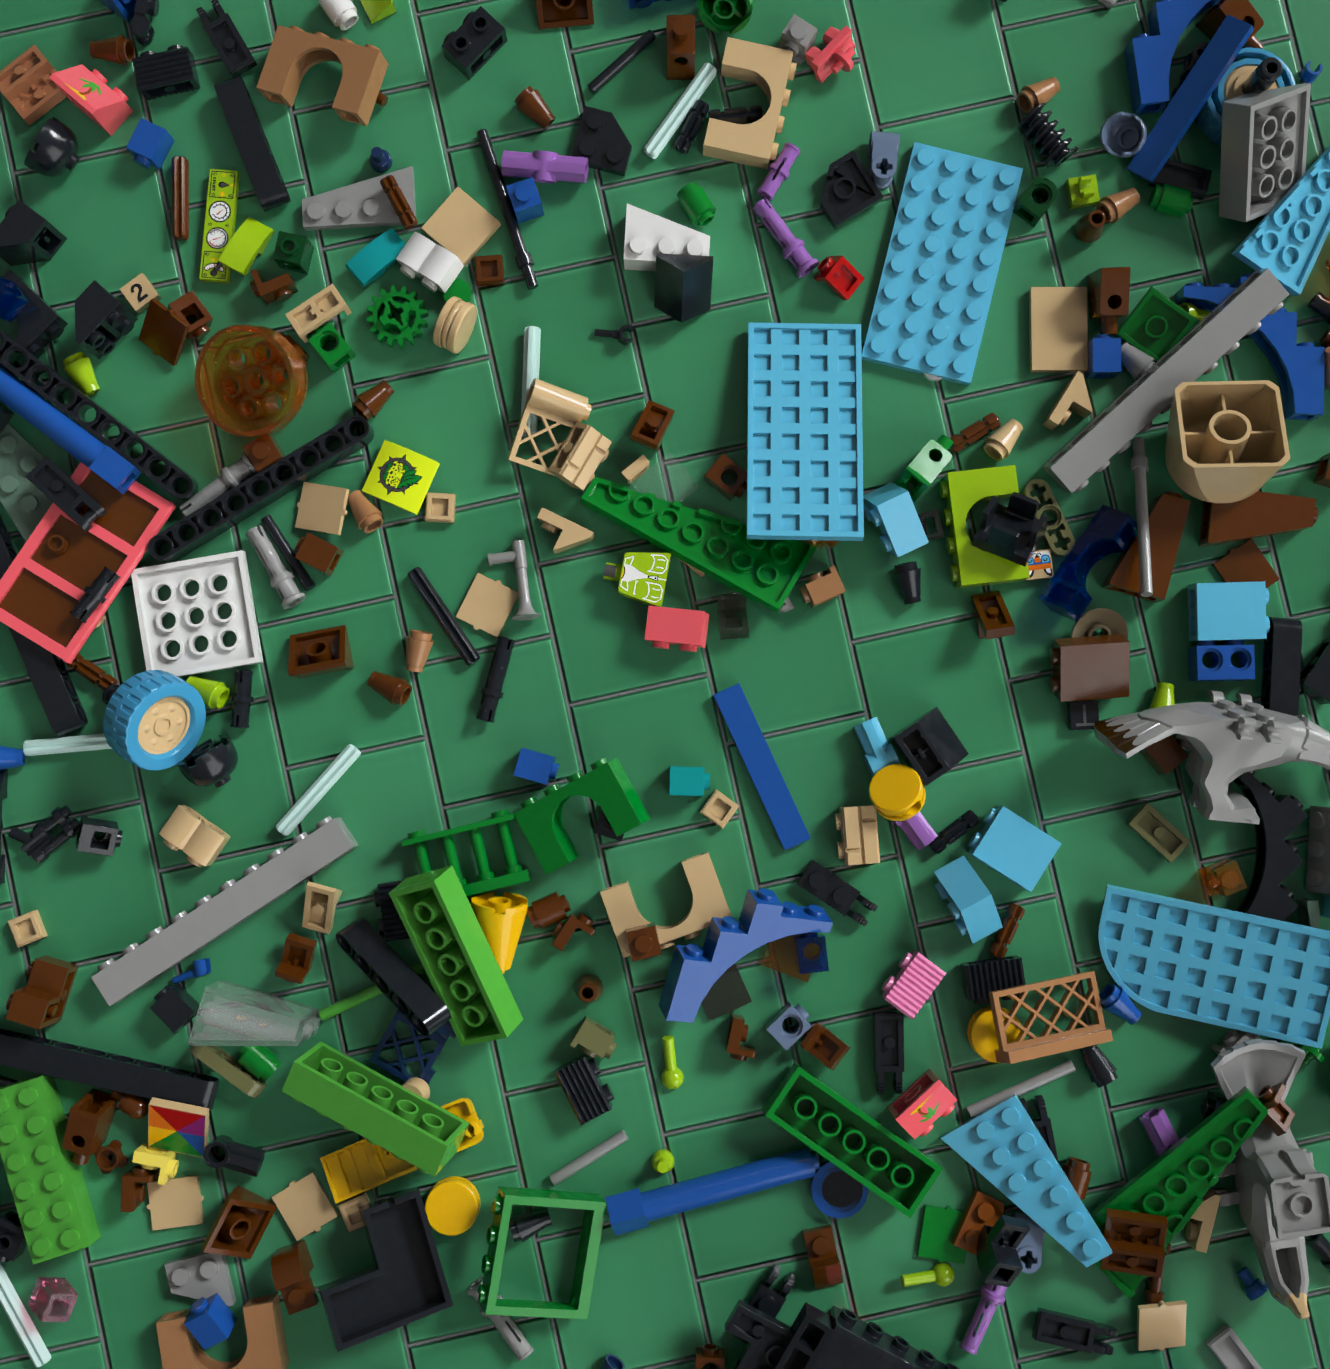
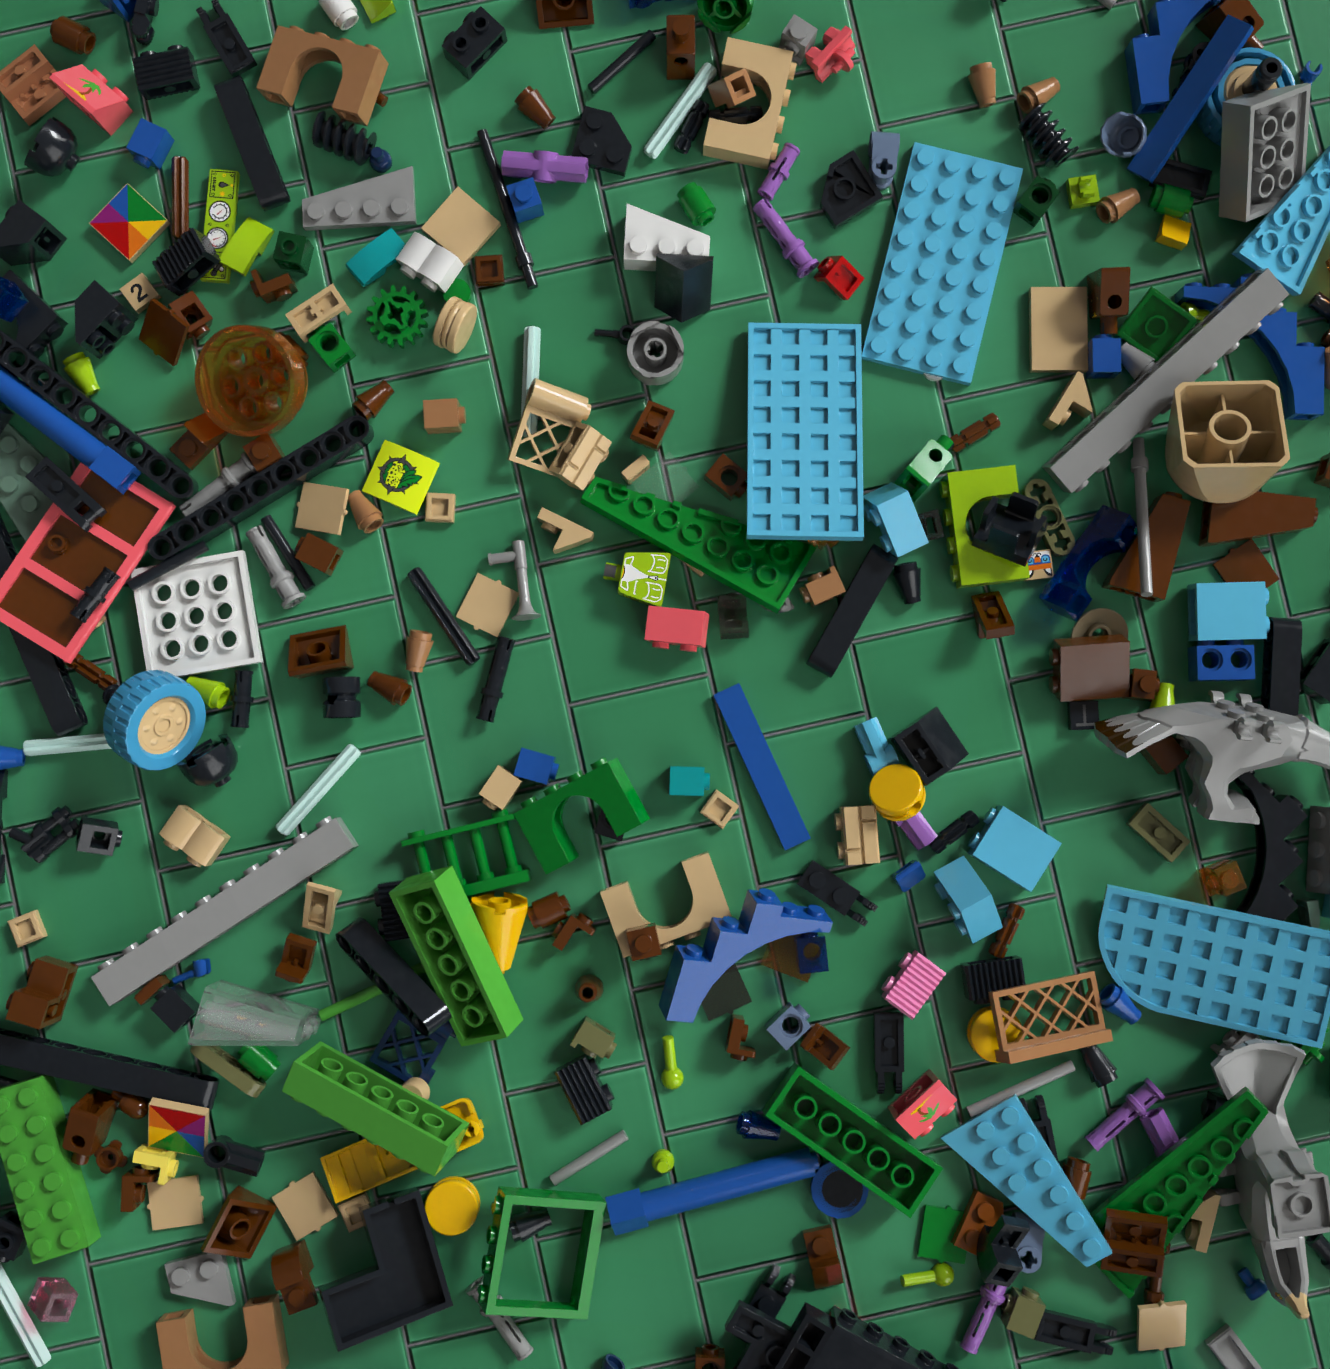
(72, 35): none -> reddish brown brick
(113, 49): reddish brown cone -> none
(129, 223): none -> tile
(152, 989): none -> reddish brown tile
(168, 565): none -> black bar
(186, 261): none -> black brick
(198, 440): none -> reddish brown slope
(210, 1321): blue brick -> none
(341, 697): none -> black wheel
(342, 141): none -> black piece
(398, 202): reddish brown axle -> none
(443, 416): none -> medium nougat brick
(500, 788): none -> tan brick
(664, 340): none -> light grey brick
(732, 89): none -> medium nougat brick
(755, 1126): none -> clear blue cone
(852, 610): none -> black beam
(909, 875): none -> blue slope
(983, 83): none -> medium nougat cone
(1003, 440): tan cone -> none
(1022, 1311): none -> olive brick
(1090, 227): cone -> none
(1135, 1105): none -> medium lavender pin
(1143, 685): none -> reddish brown brick
(1173, 232): none -> yellow slope
(1279, 1113): reddish brown bracket -> none

